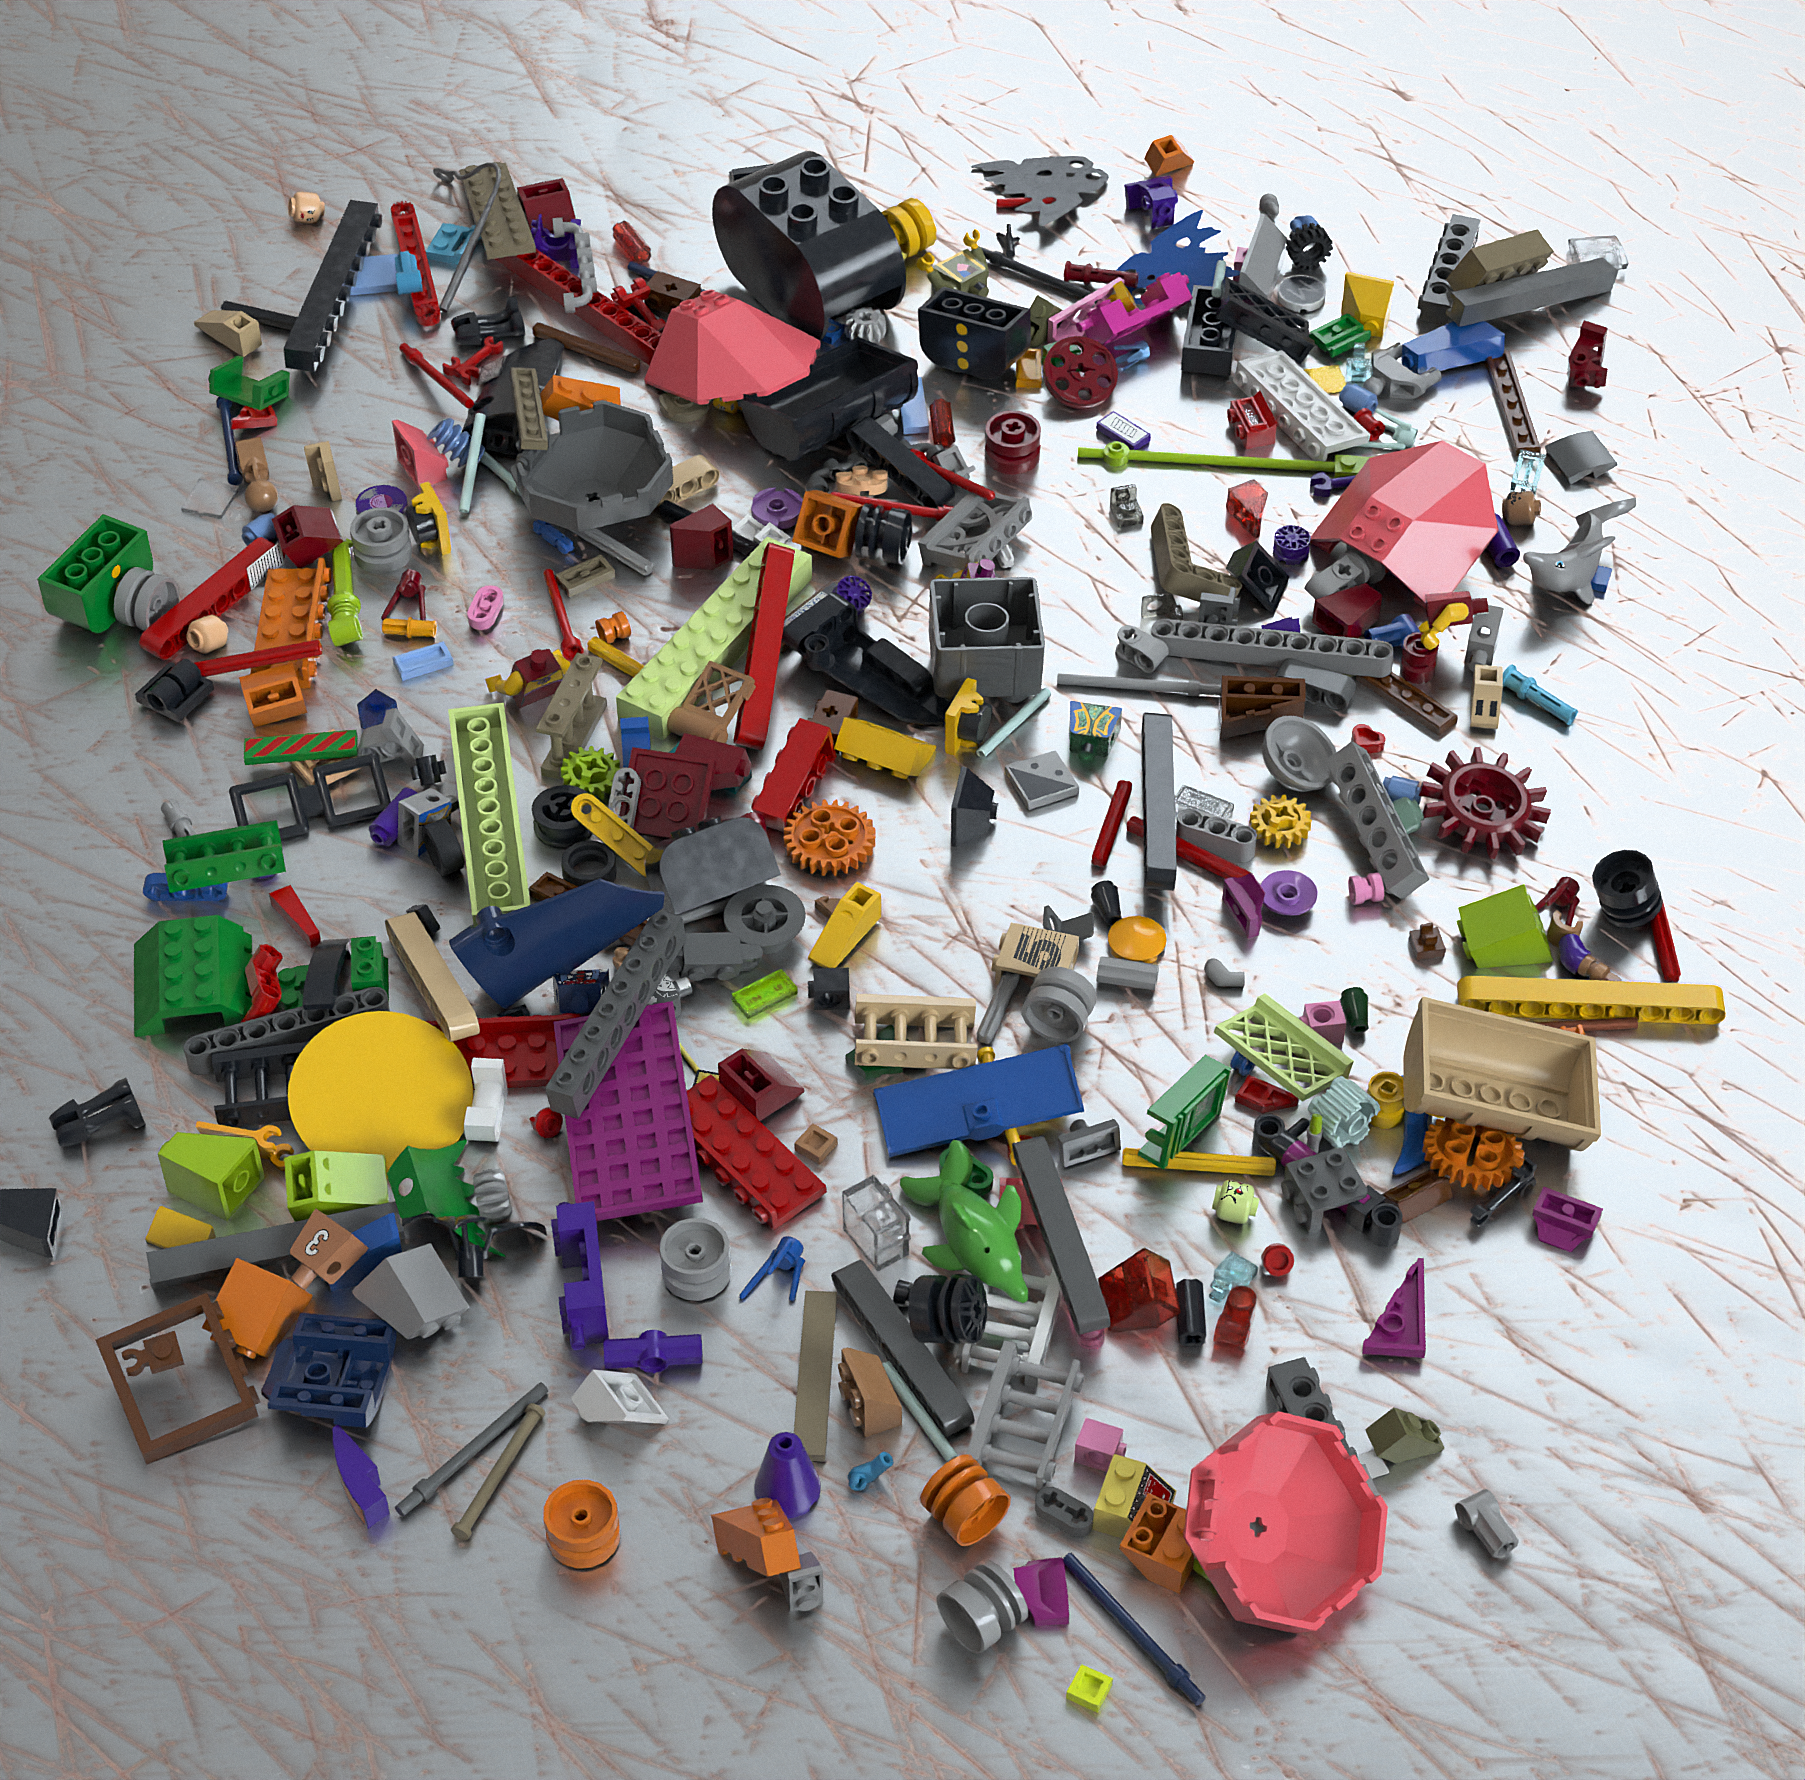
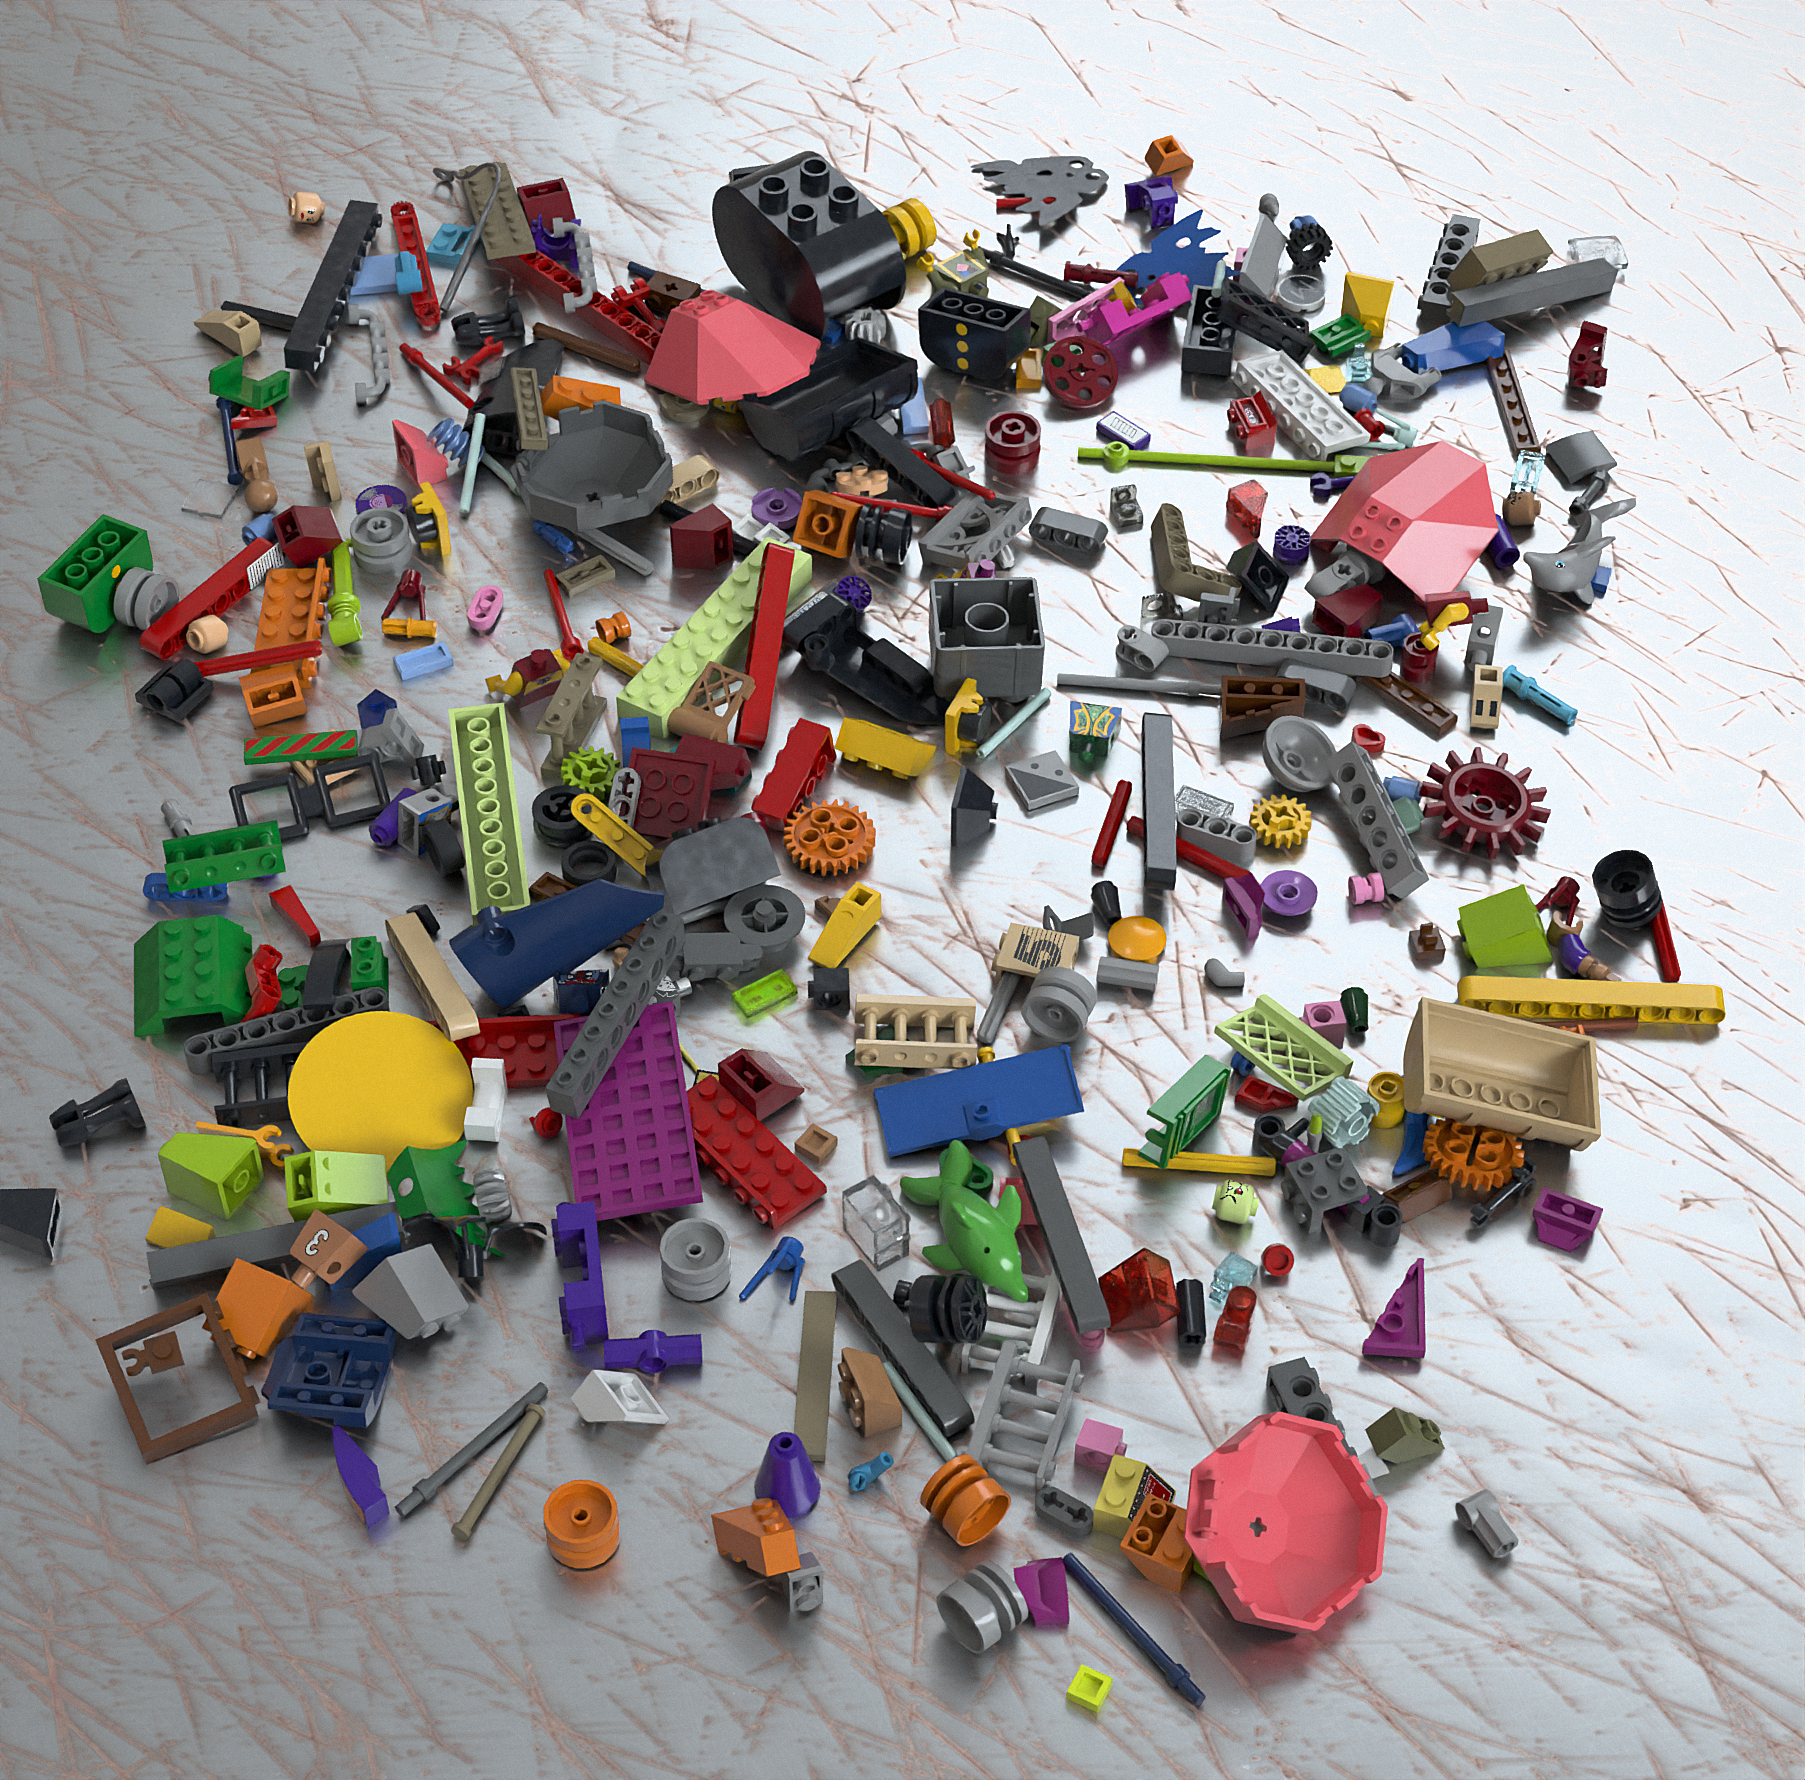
(378, 345): none -> light grey bar
(631, 242): clear red axle -> none
(833, 709): reddish brown brick -> none
(1068, 530): none -> dark grey beam
(1088, 1142): dark grey tile -> none
(1138, 352): flat silver piece -> none
(1598, 482): none -> dark grey bar

